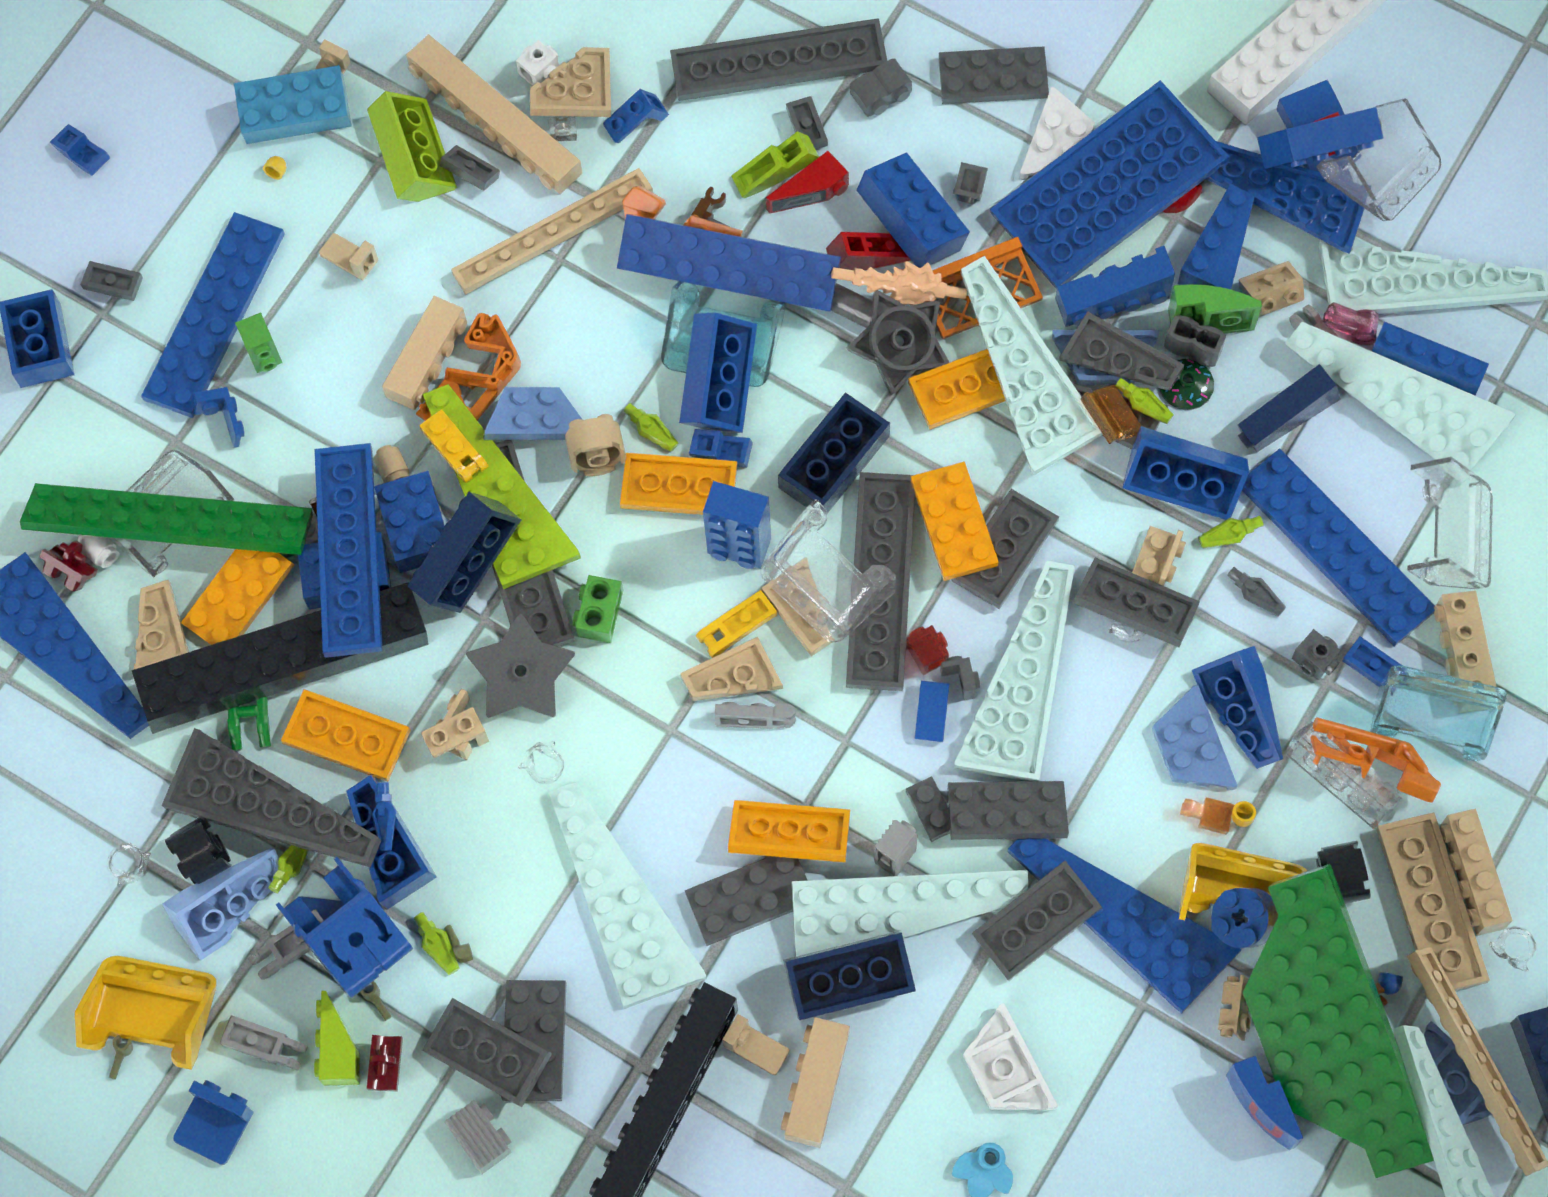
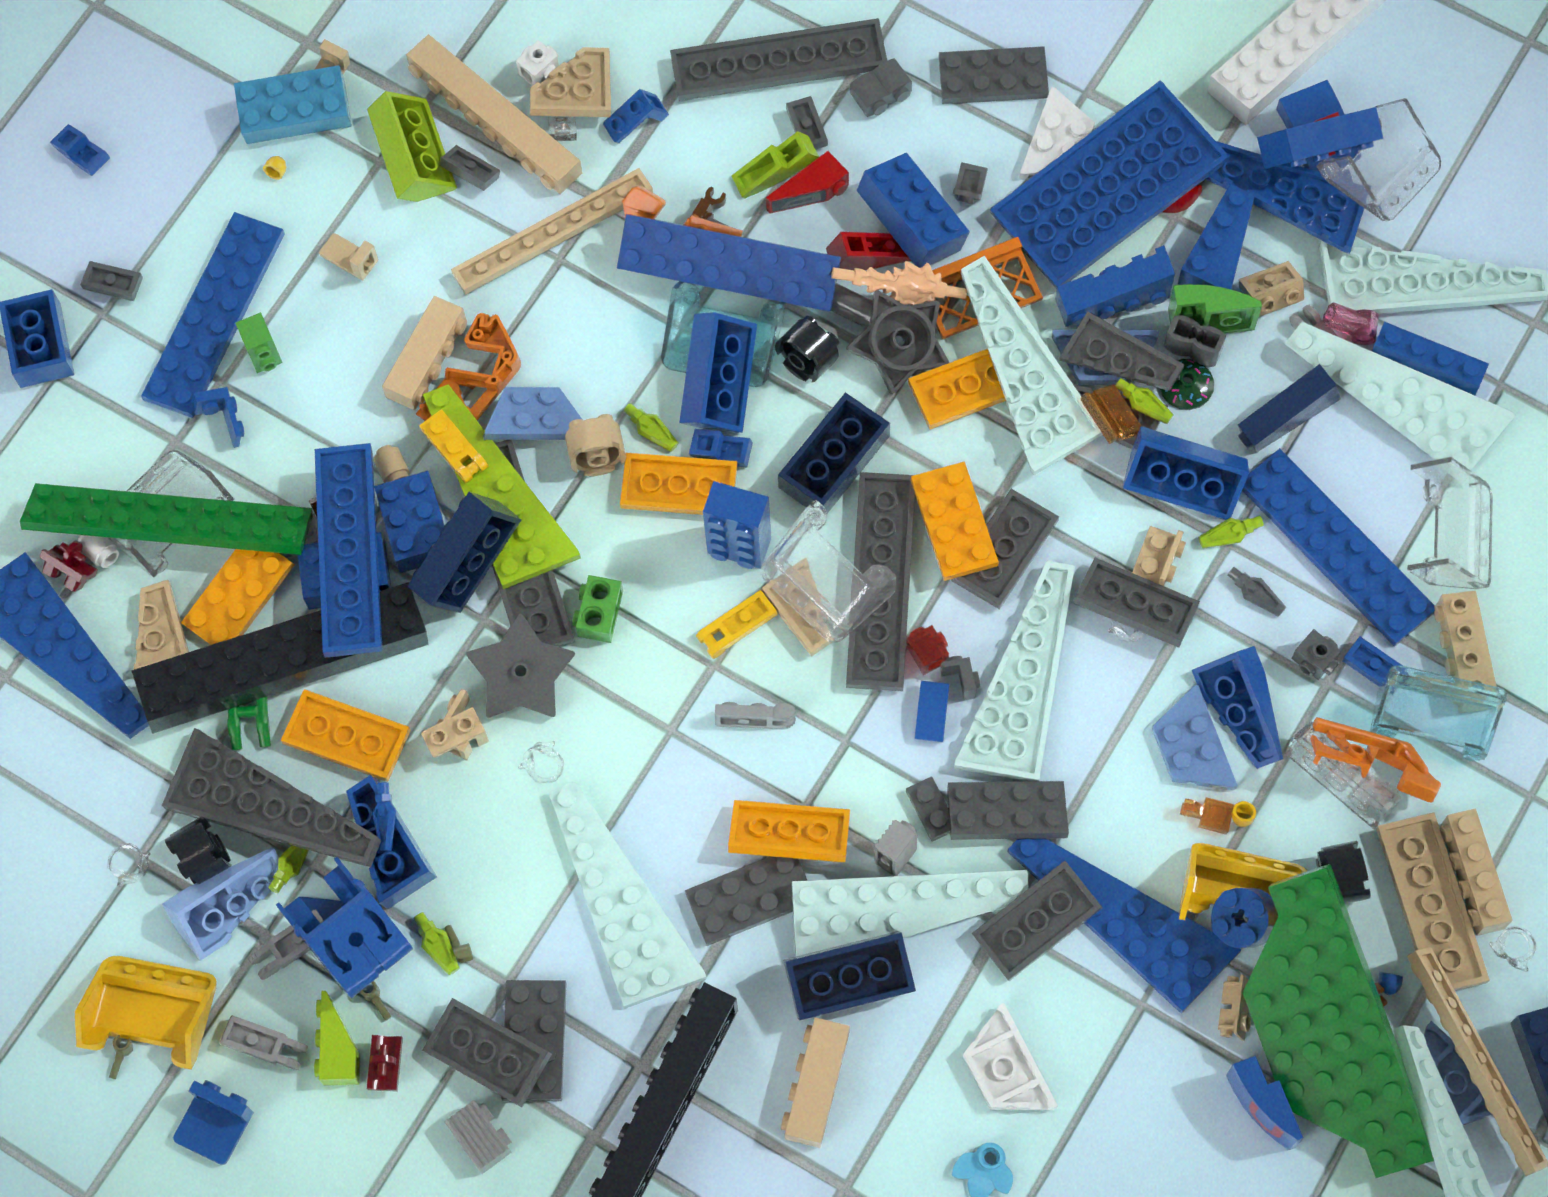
(733, 673): tan wing -> none
(754, 1046): tan bracket -> none
(807, 349): none -> black brick

